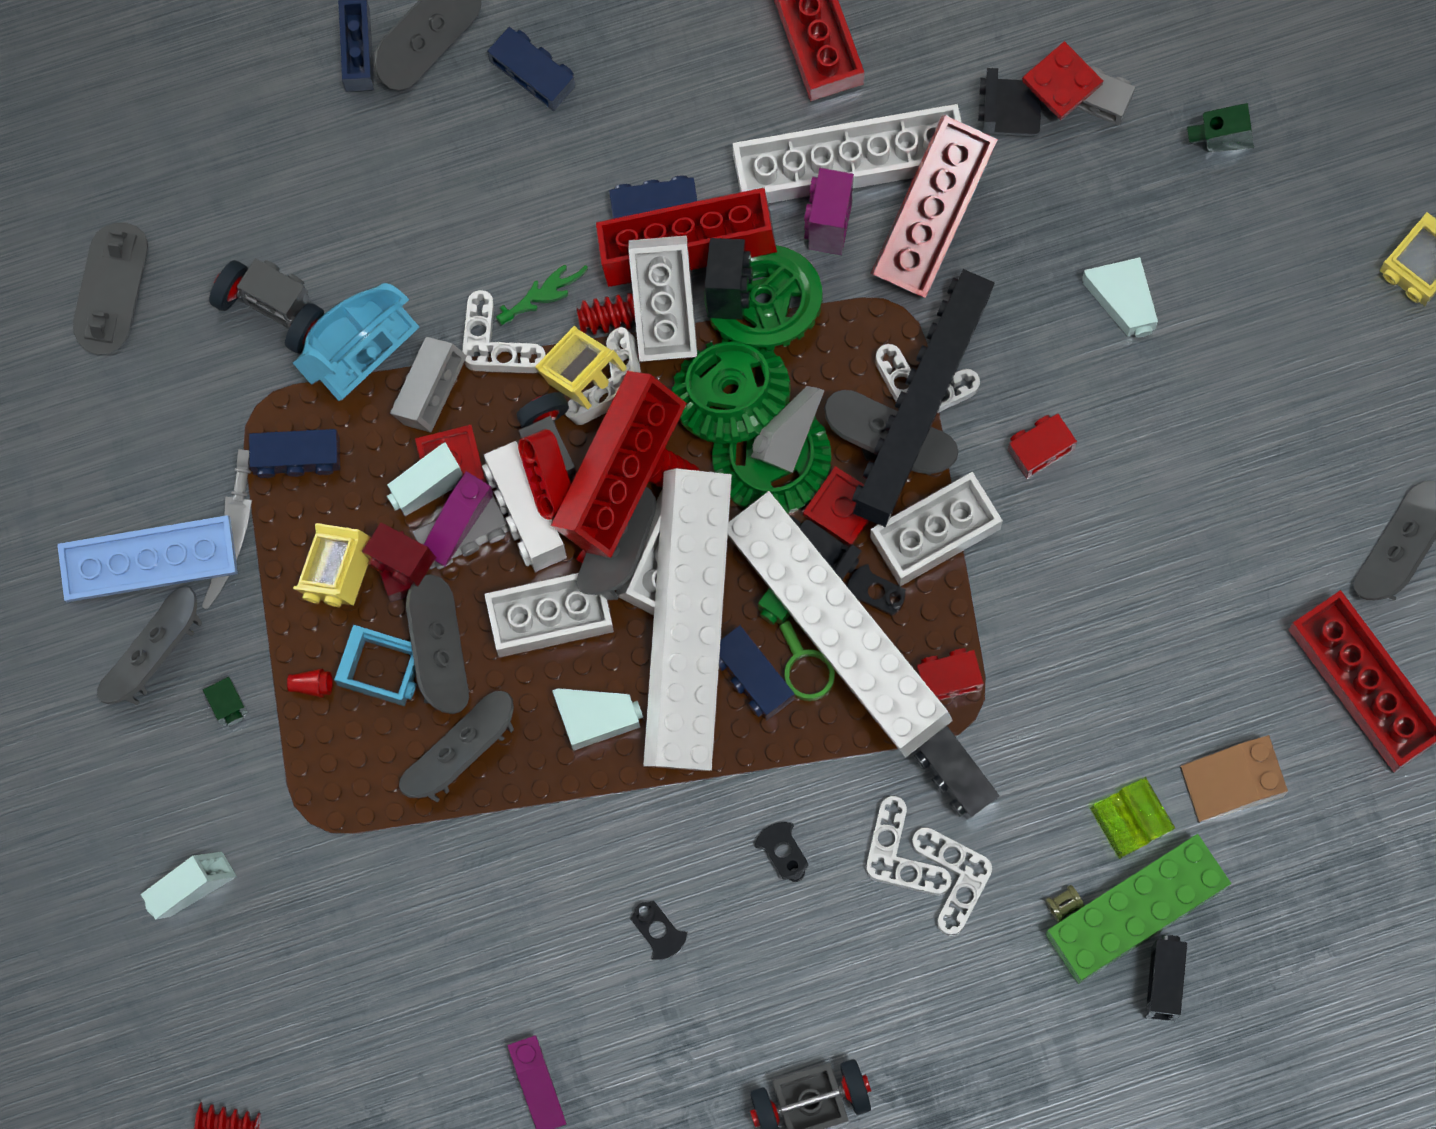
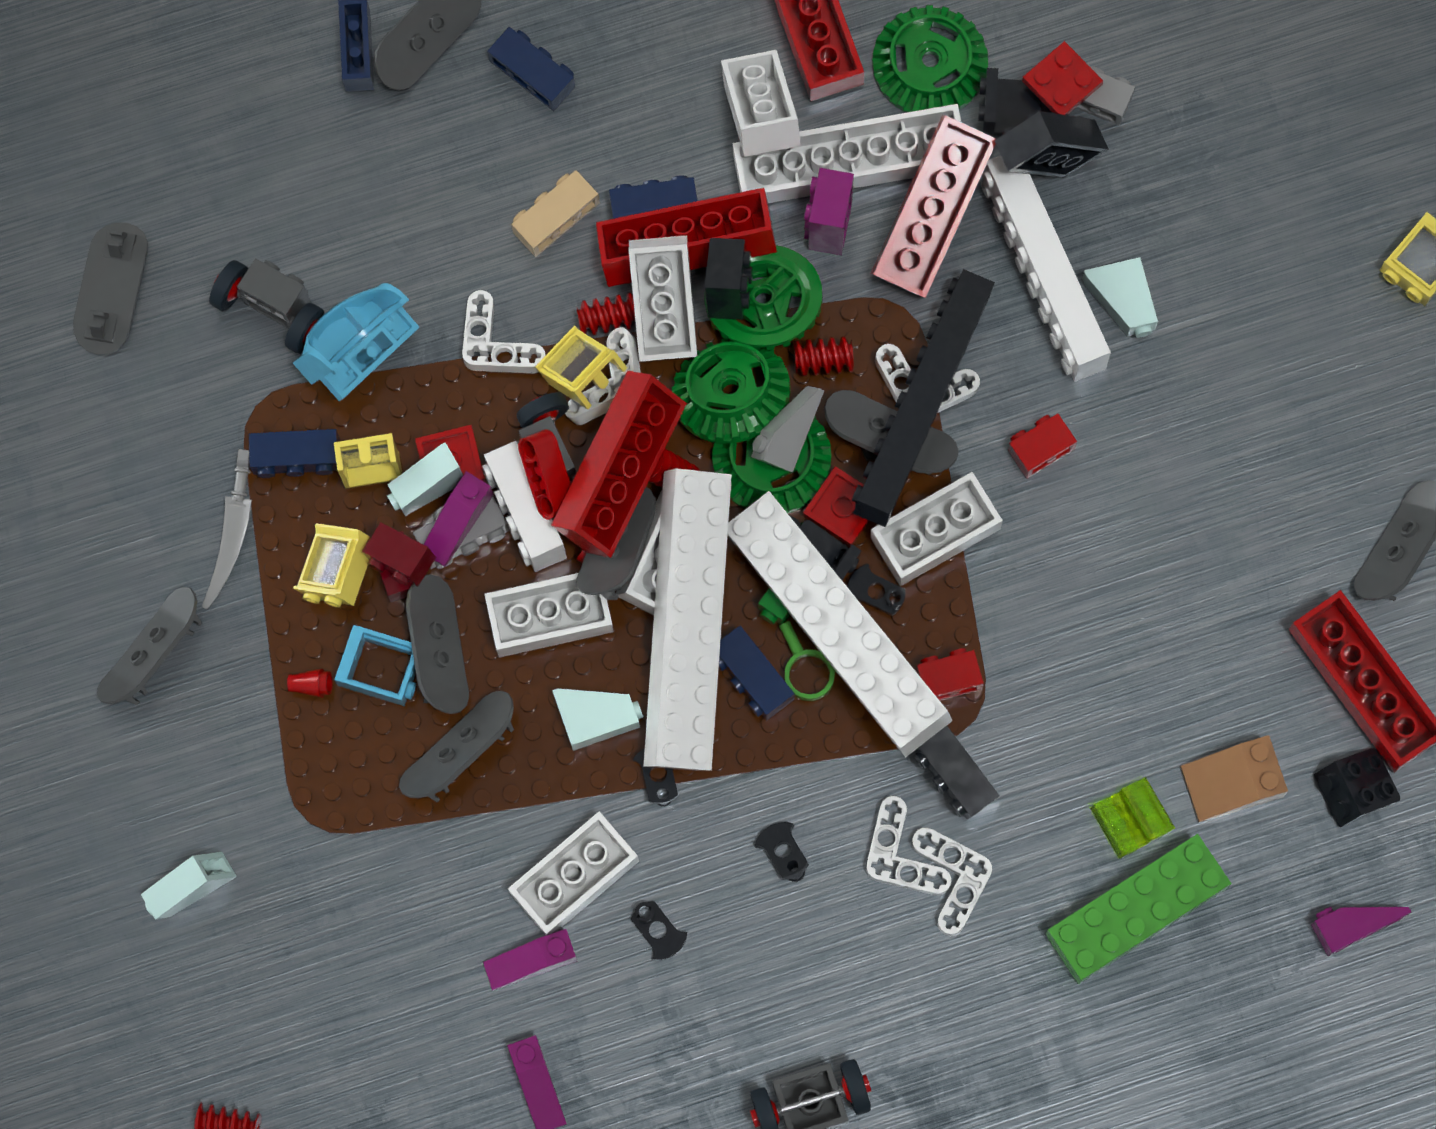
(147, 558): light blue plate -> none
(225, 702): dark green brick -> none
(367, 460): none -> light yellow window
(428, 384): light grey brick -> none
(530, 960): none -> magenta slope
(547, 294): green piece -> none
(555, 212): none -> tan brick
(573, 874): none -> white brick
(654, 788): none -> black piece
(760, 103): none -> white brick
(823, 356): none -> red piece
(915, 88): none -> green gear
(1046, 269): none -> white brick
(1050, 144): none -> black brick
(1069, 895): olive bush -> none
(1166, 979): black window -> none
(1224, 129): dark green torso -> none
(1351, 924): none -> magenta slope
(1357, 786): none -> black bracket

